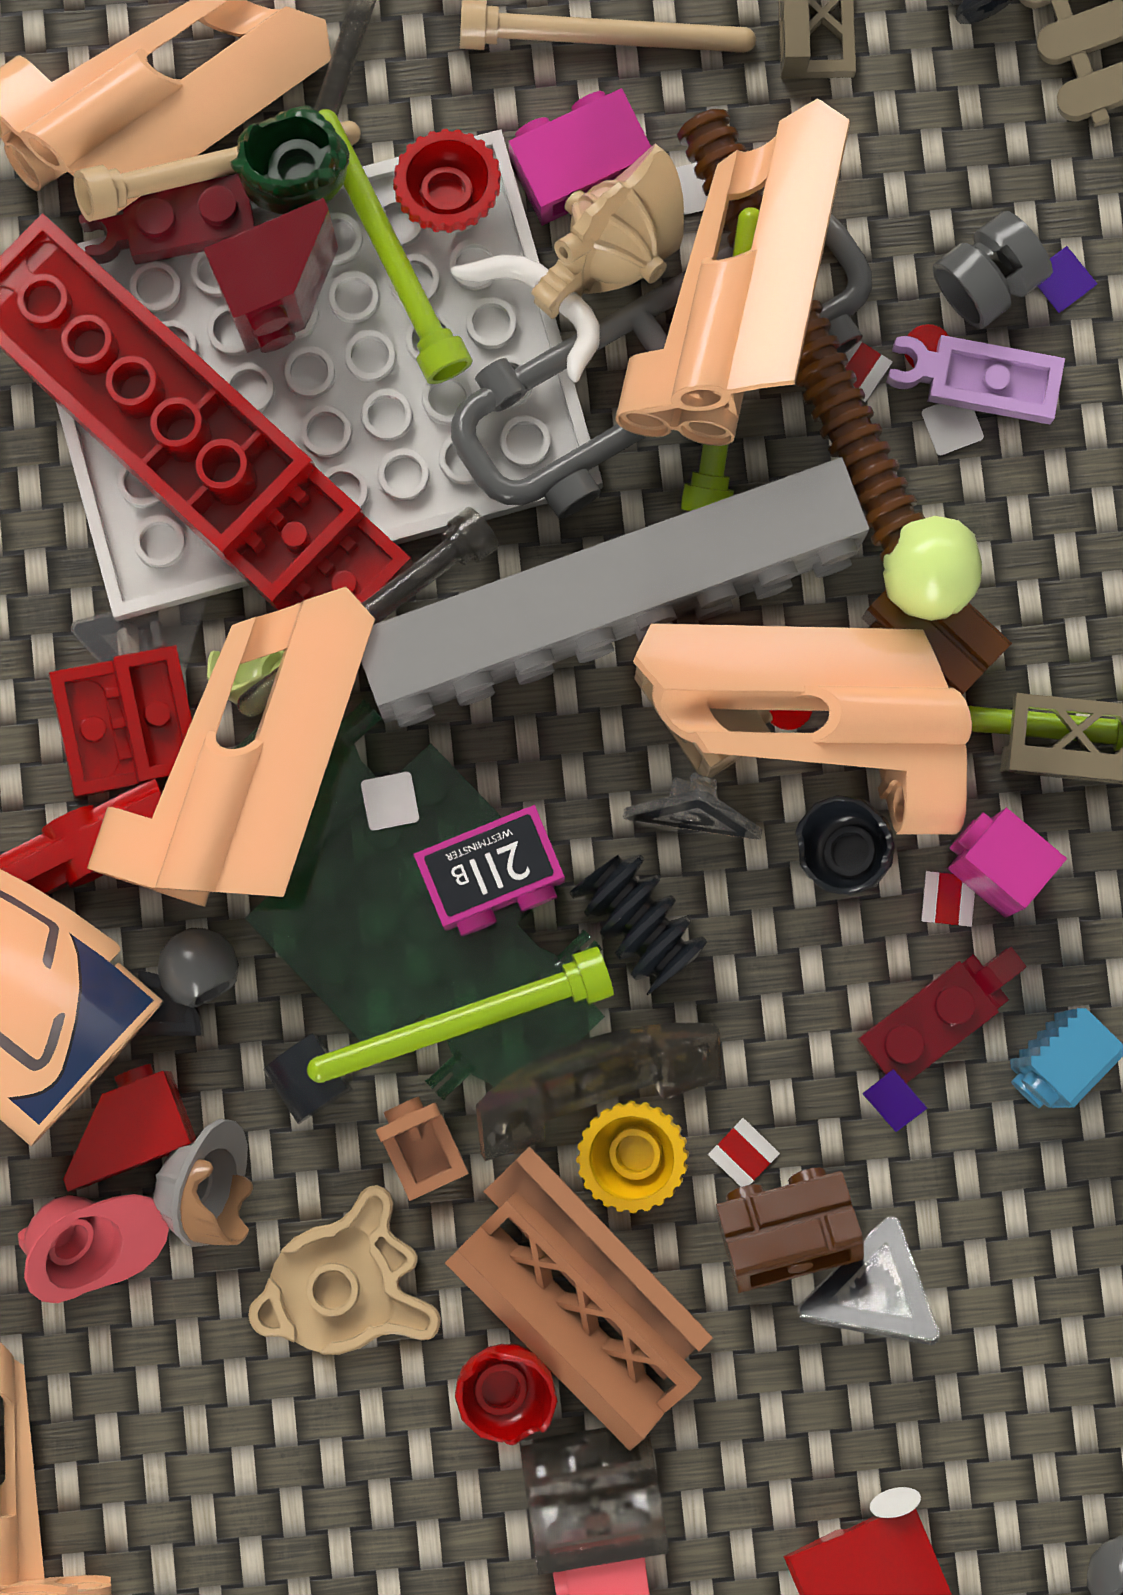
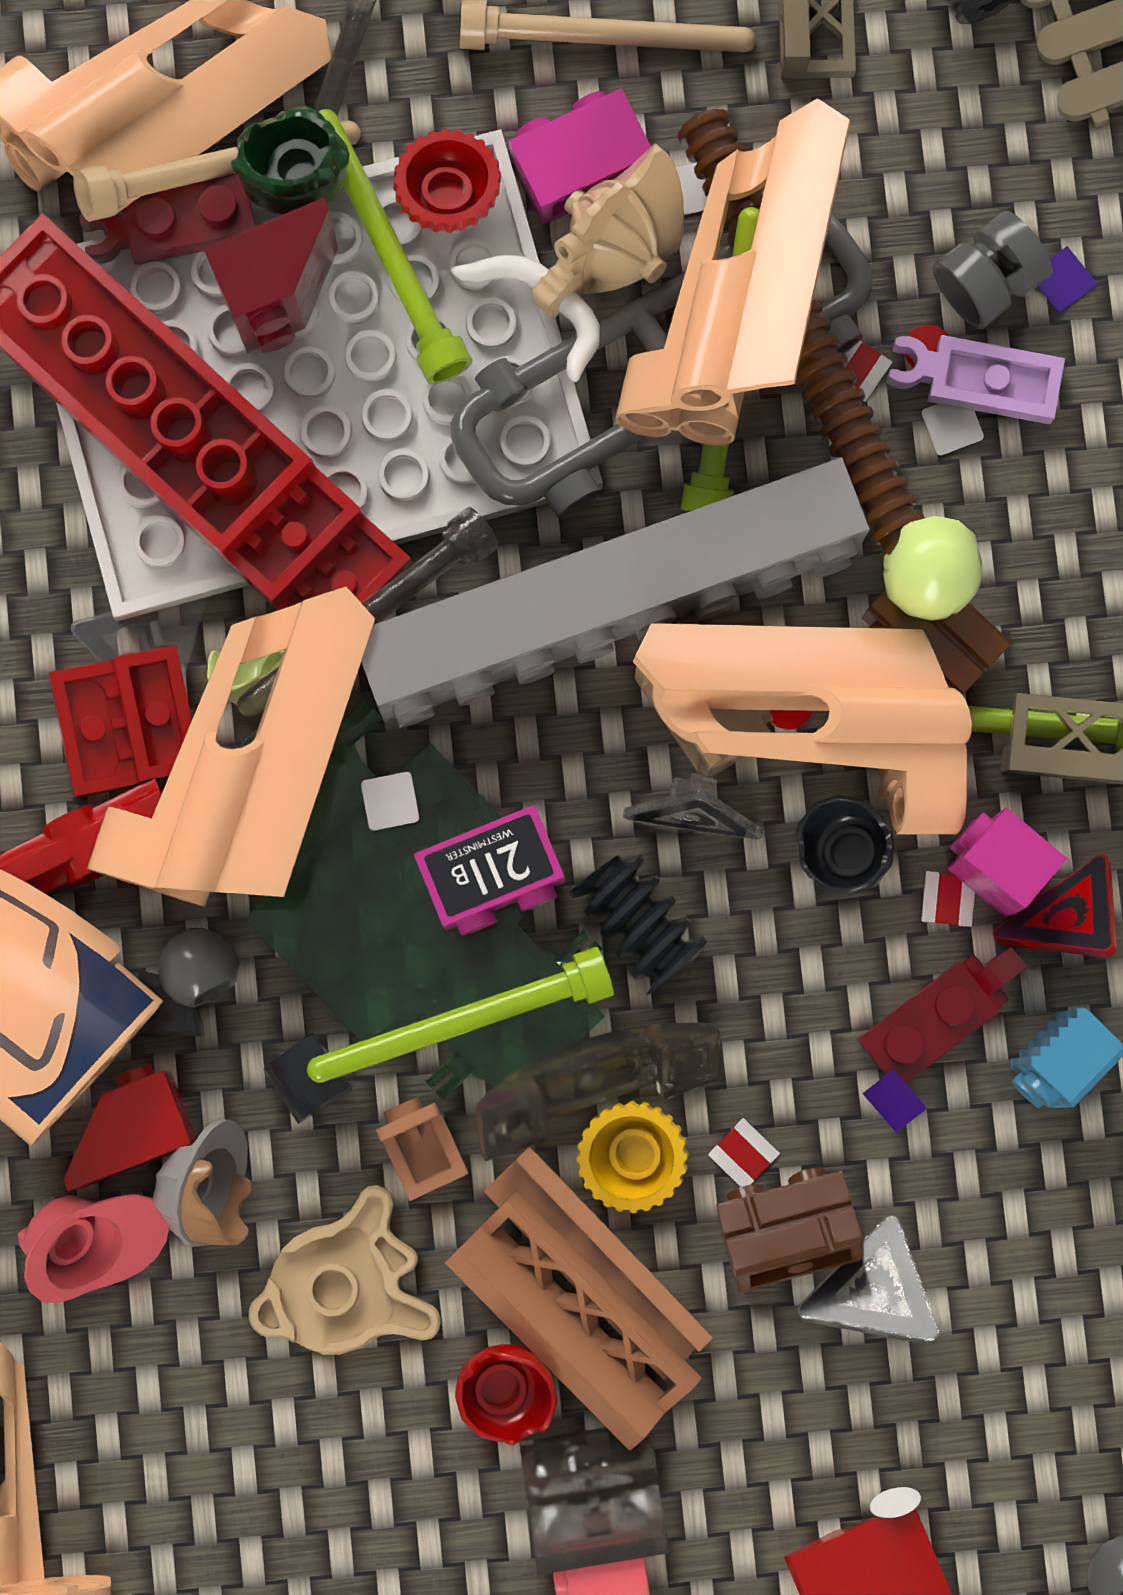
(1070, 916): none -> piece

